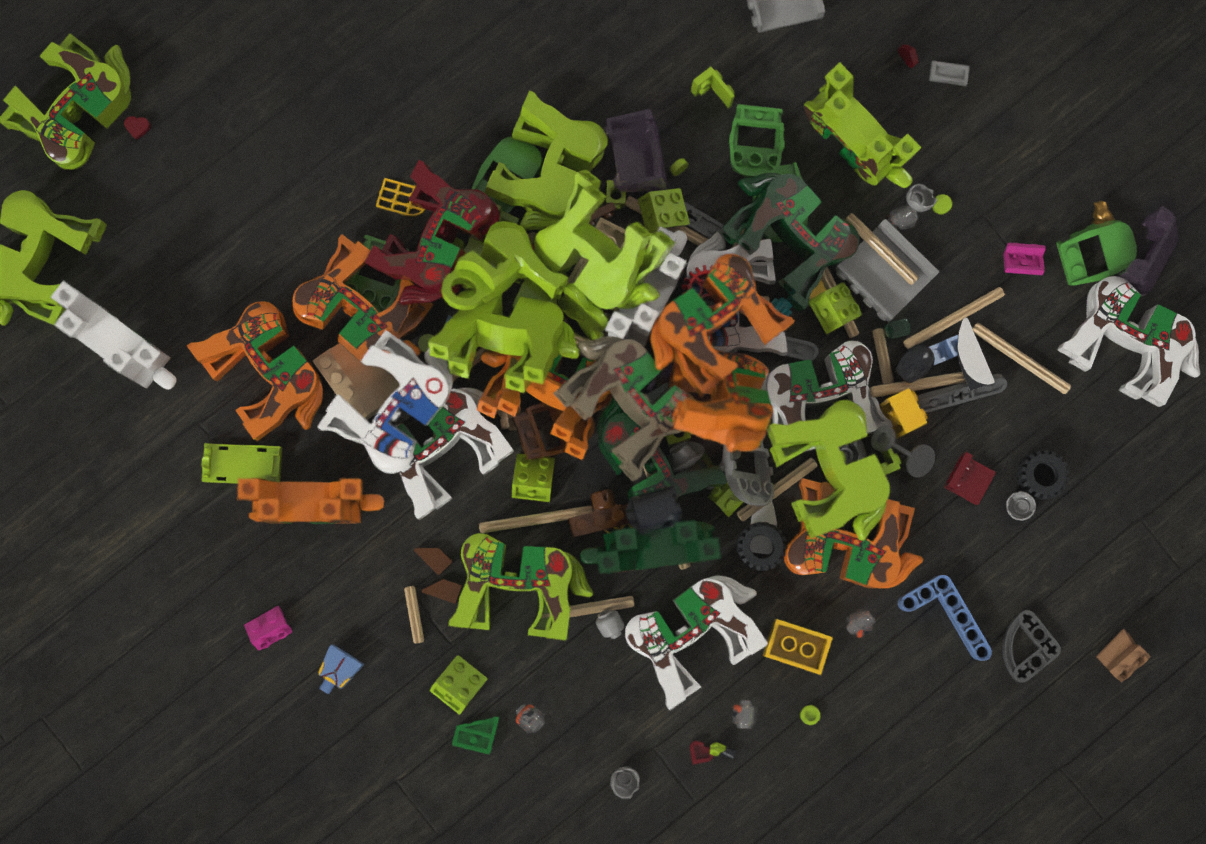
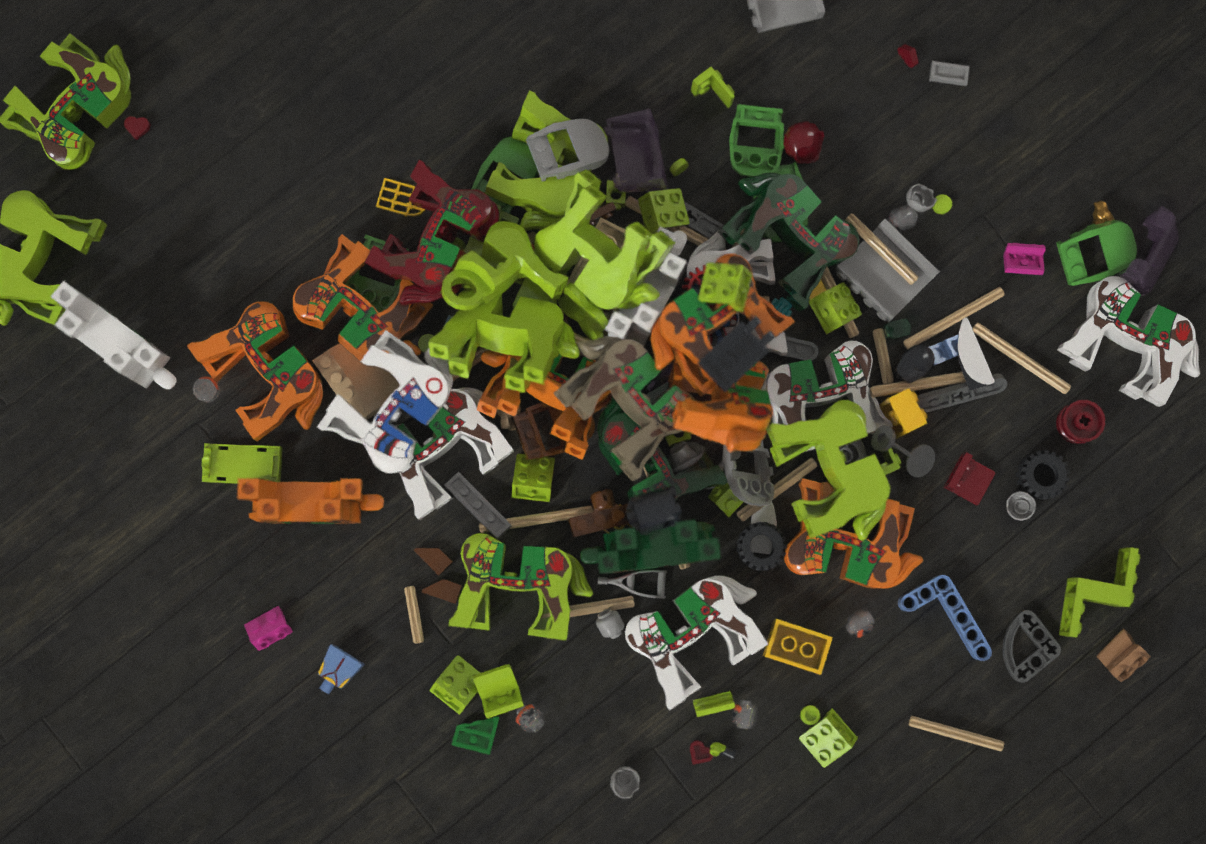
(210, 385): none -> clear head
(478, 505): none -> flat silver plate
(498, 690): none -> lime bracket
(586, 139): none -> light grey slope
(630, 582): none -> light grey piece
(713, 704): none -> lime tile
(726, 285): none -> lime bracket
(735, 354): none -> black tile
(803, 142): none -> dark red helmet
(829, 738): none -> lime bracket
(865, 142): lime animal -> none
(956, 733): none -> tan axle
(1091, 417): none -> dark red wheel
(1115, 594): none -> lime bracket

